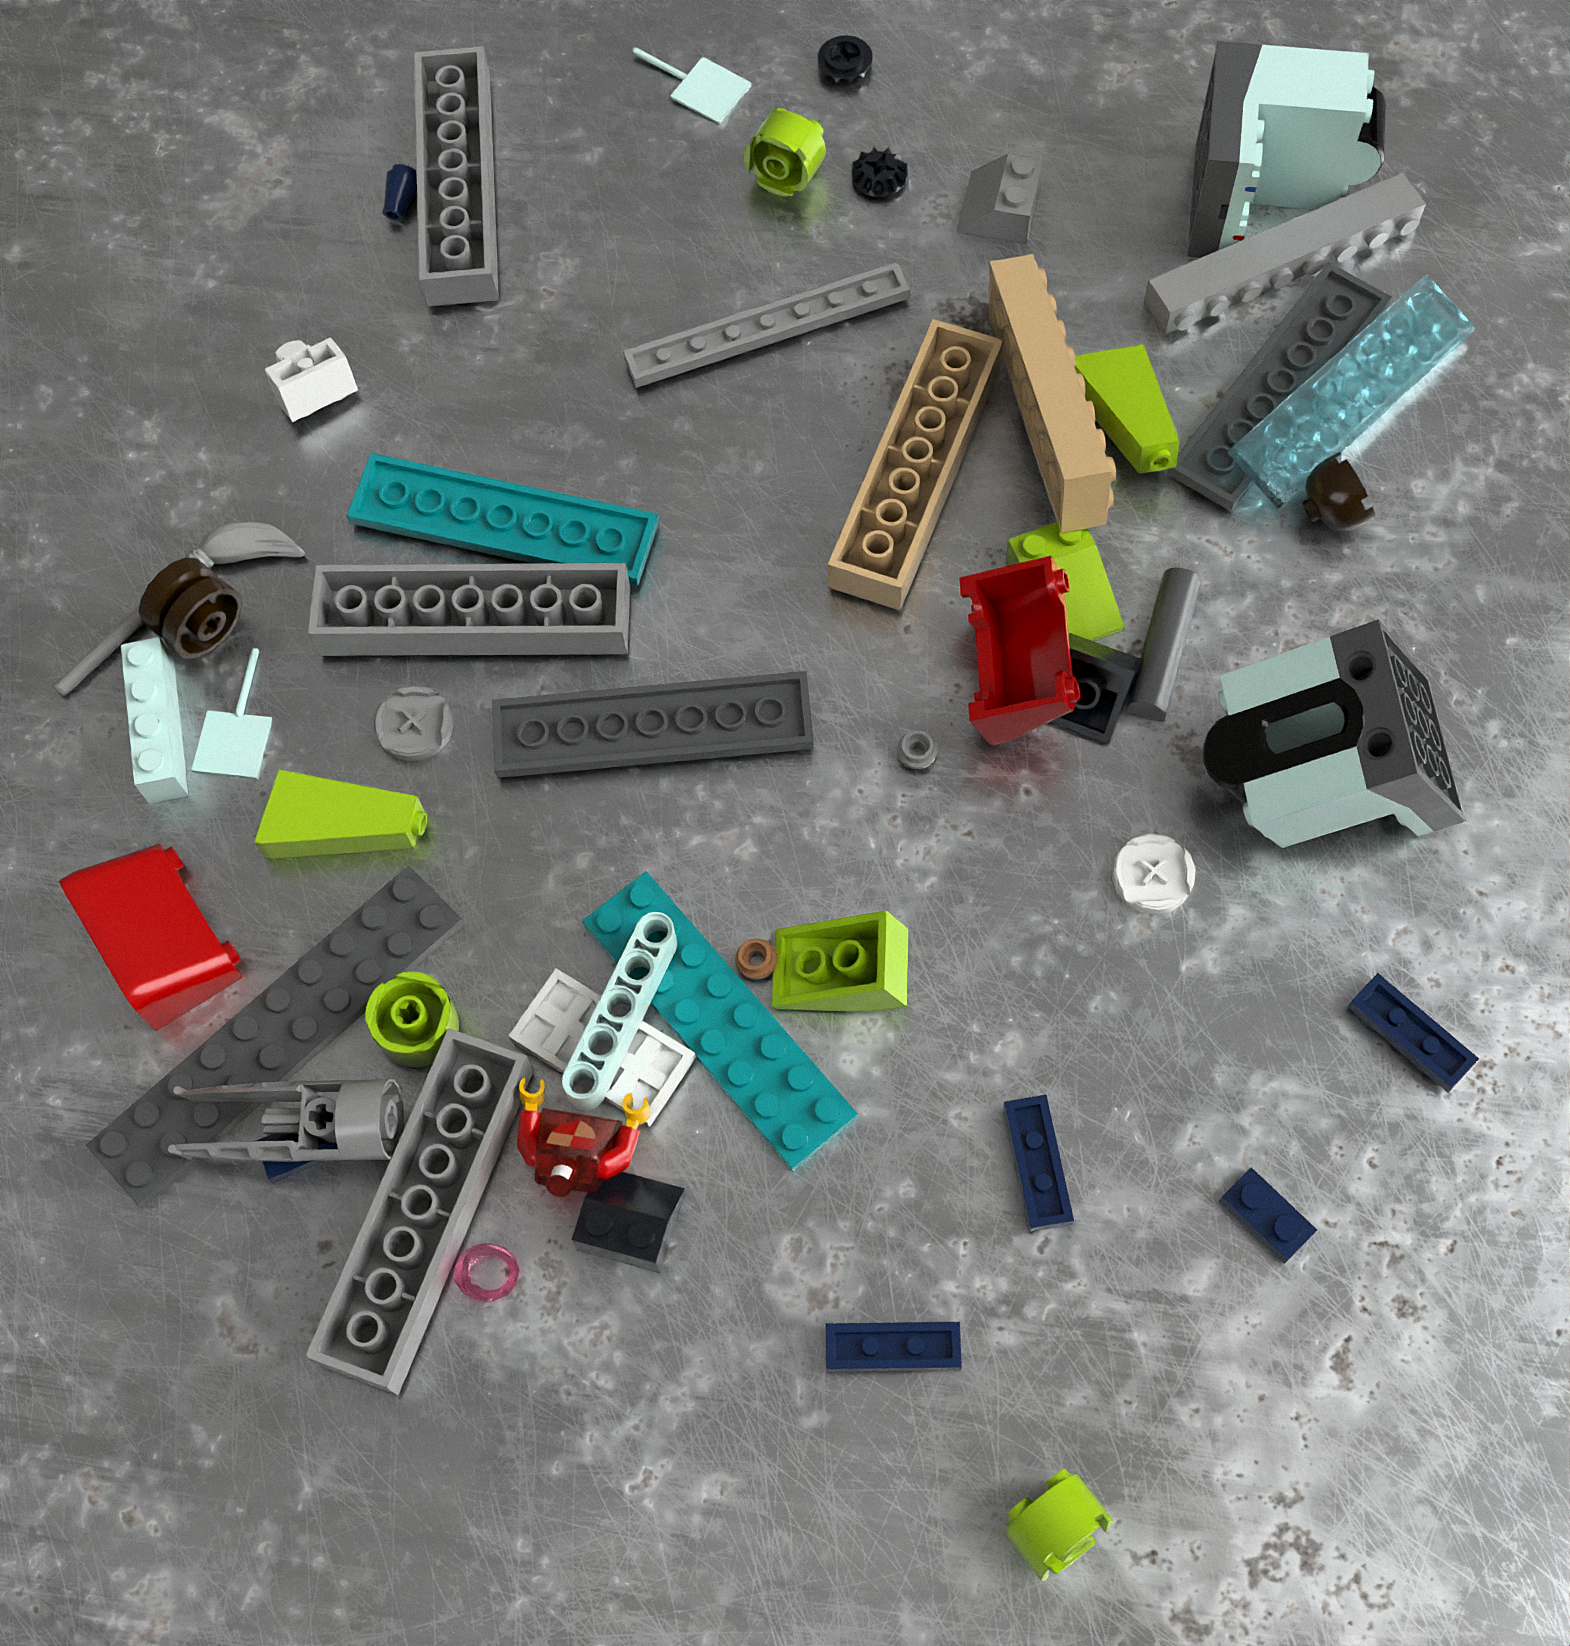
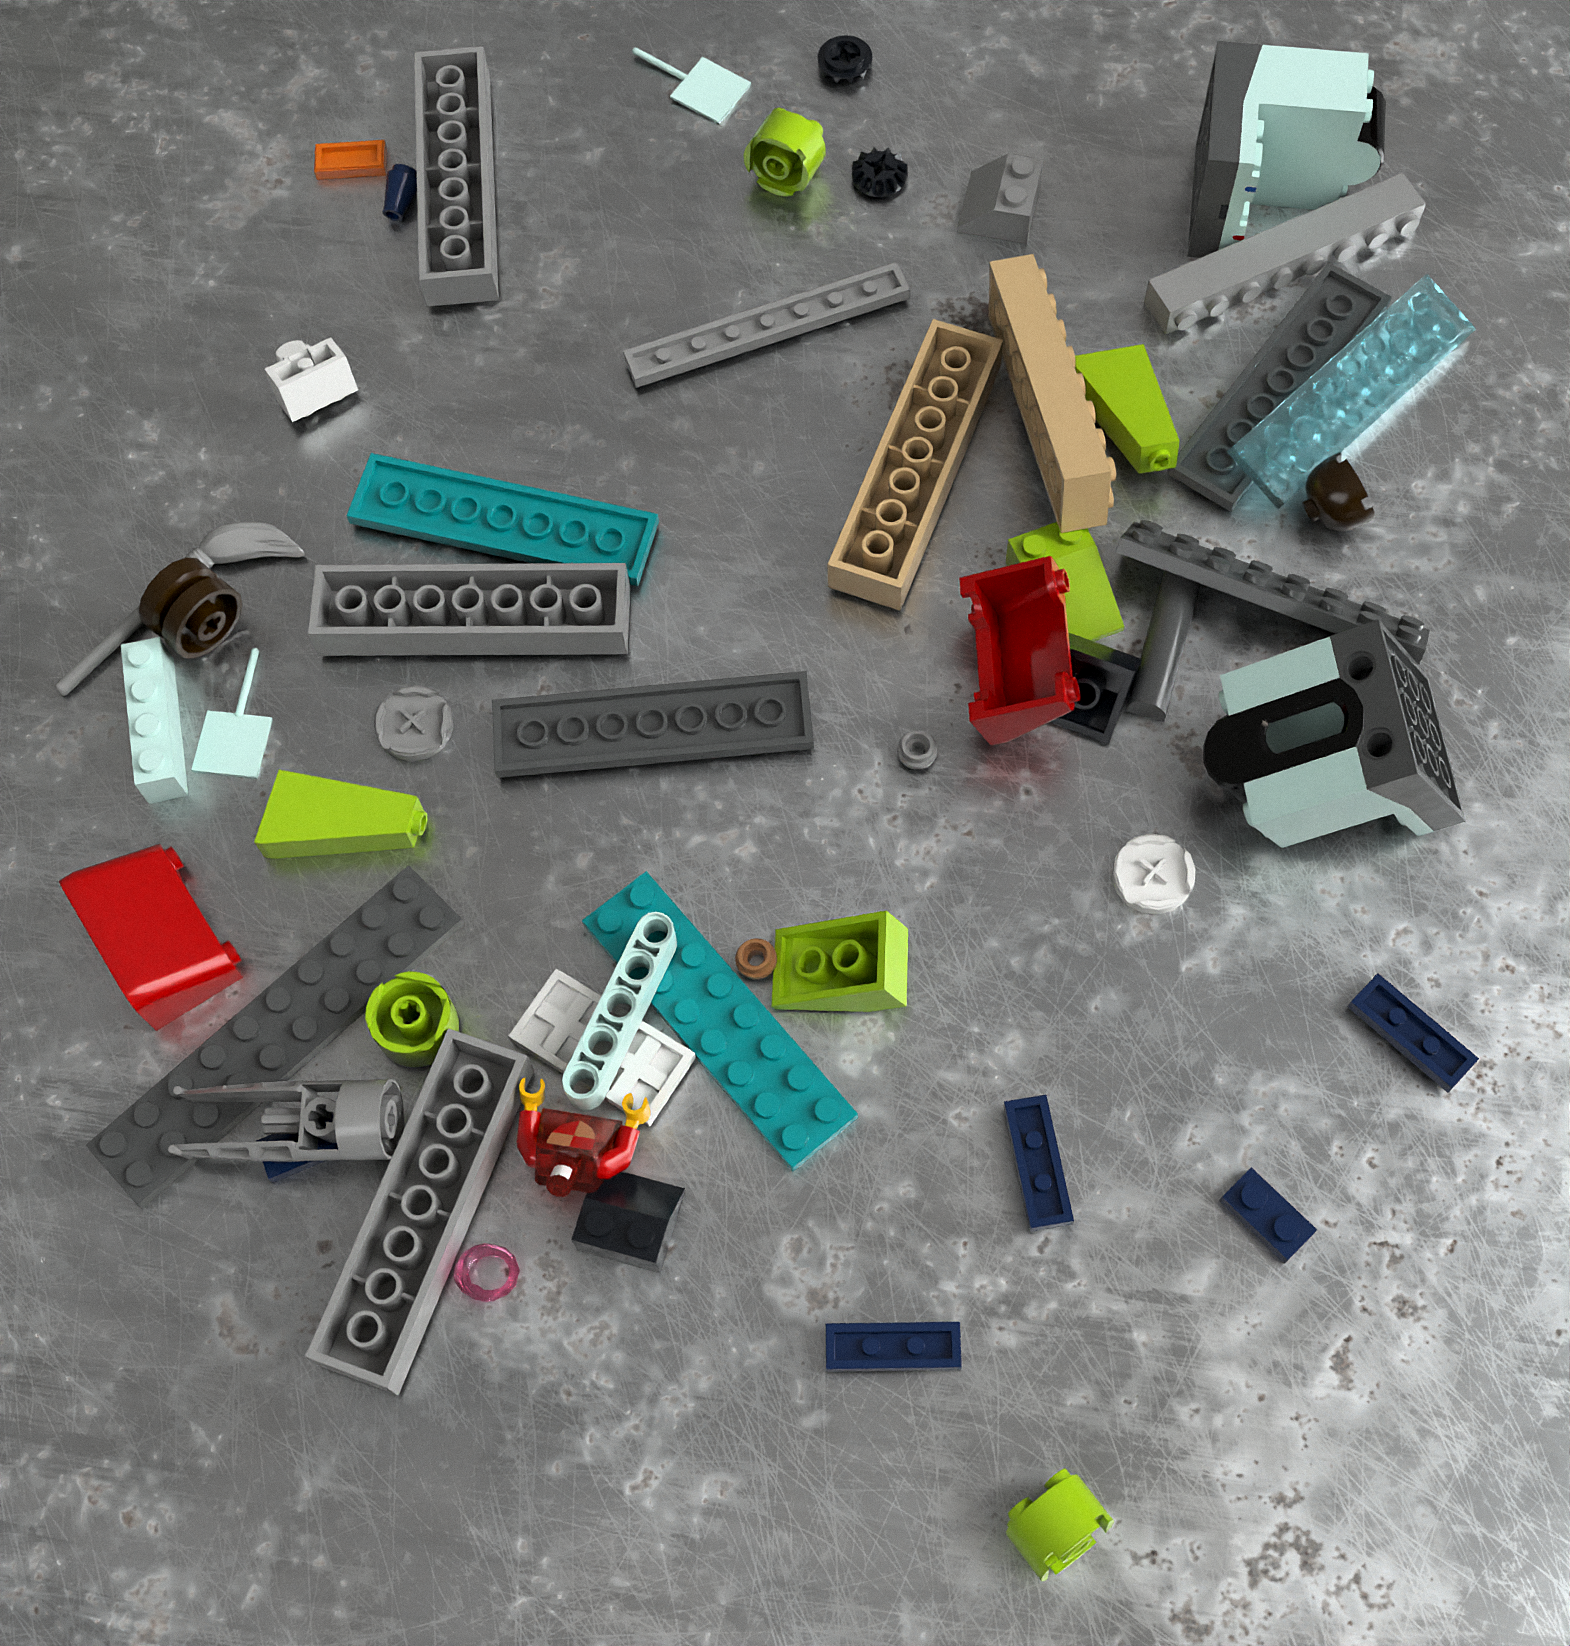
(350, 159): none -> orange tile
(1263, 587): none -> dark grey plate

